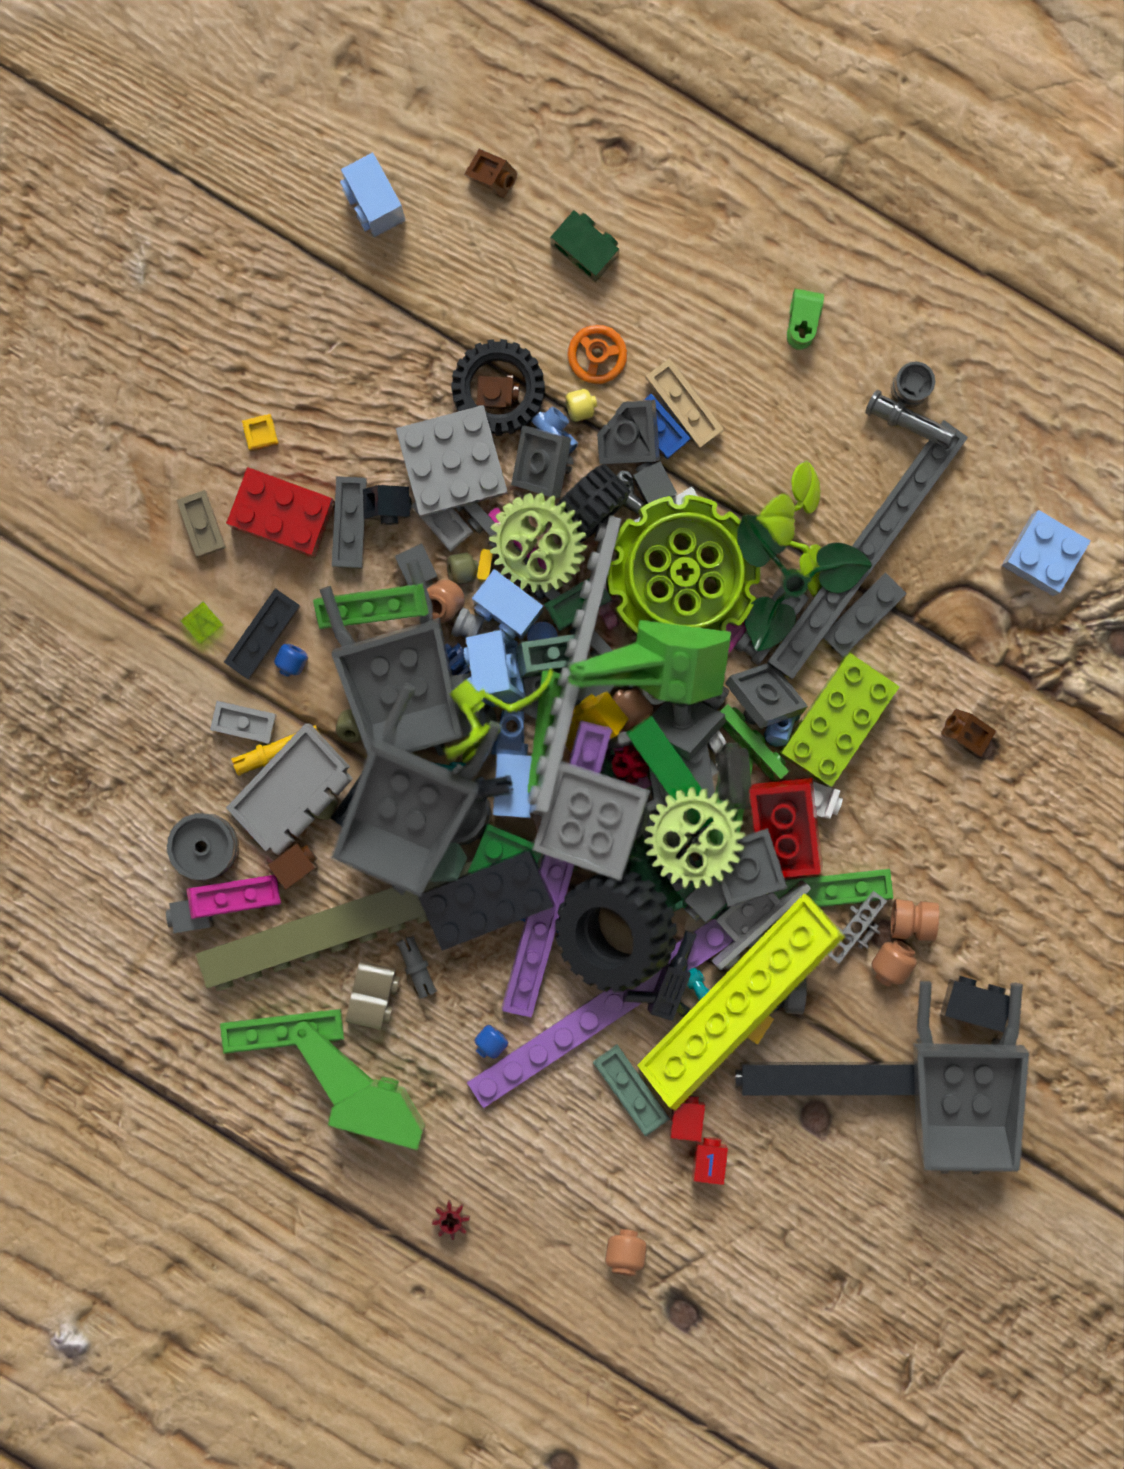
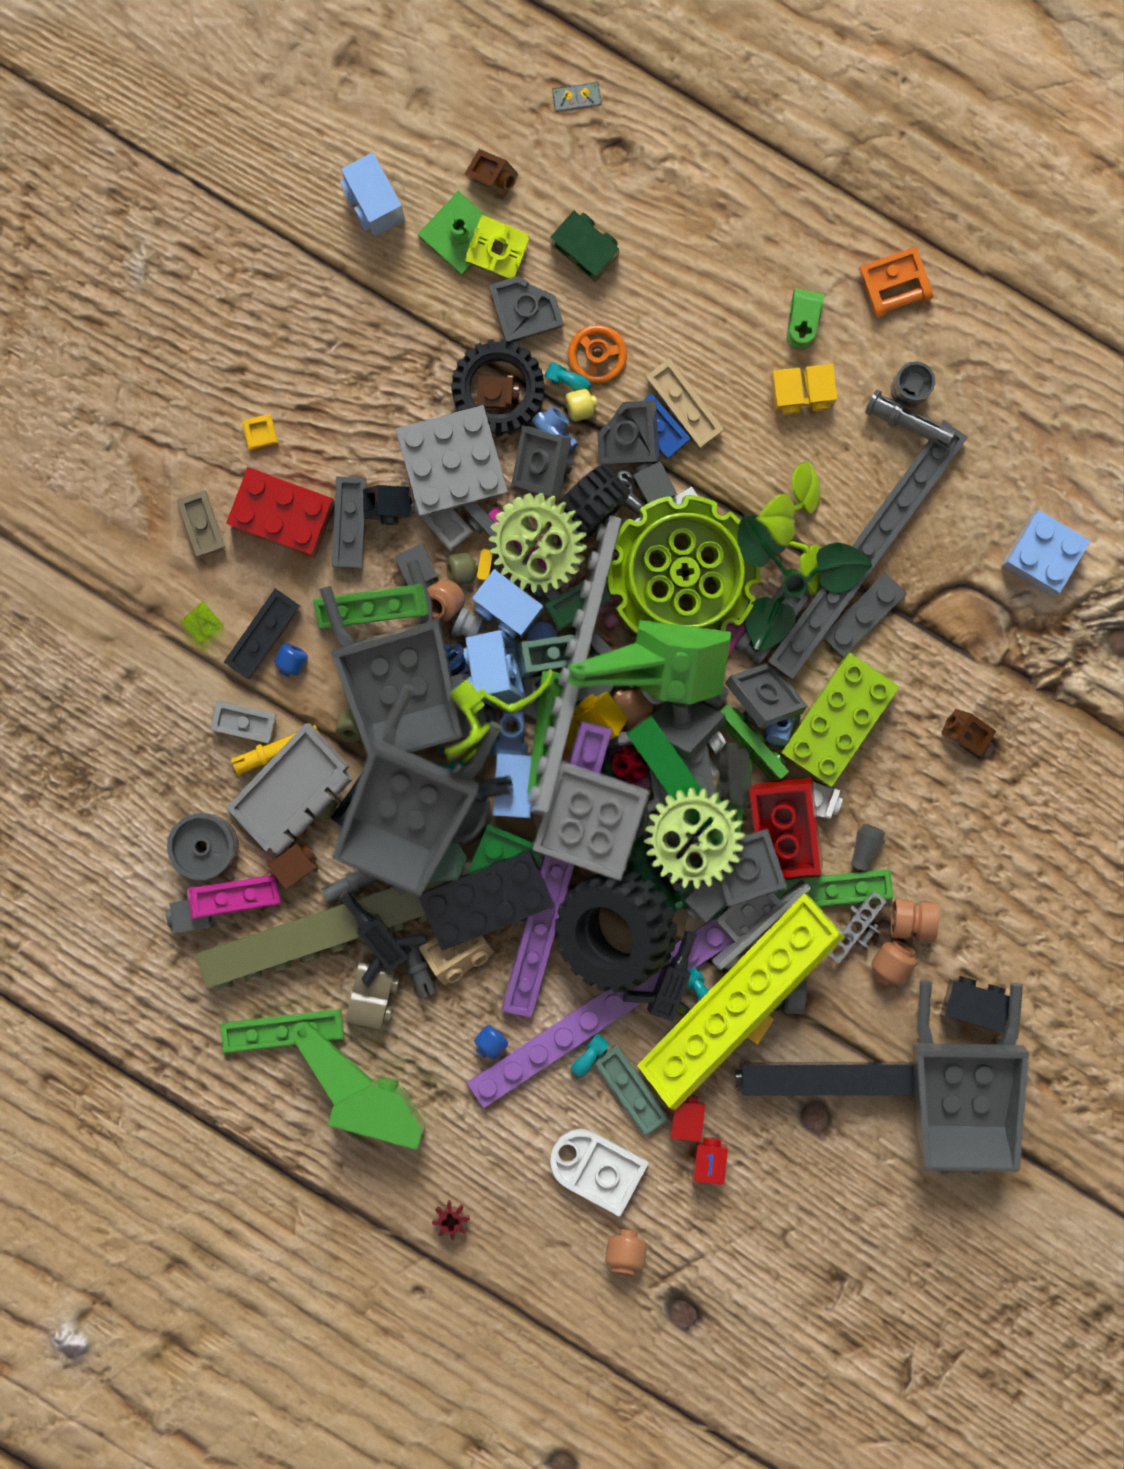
(351, 883): none -> dark grey pin
(384, 944): none -> black piece
(452, 231): none -> bright green tile
(455, 961): none -> tan bracket
(482, 255): none -> neon yellow piece
(524, 309): none -> dark grey plate
(558, 373): none -> teal arm
(576, 96): none -> light grey sticker
(584, 1063): none -> teal arm
(599, 1170): none -> white plate
(819, 389): none -> yellow piece
(867, 845): none -> dark grey cone
(893, 272): none -> orange plate

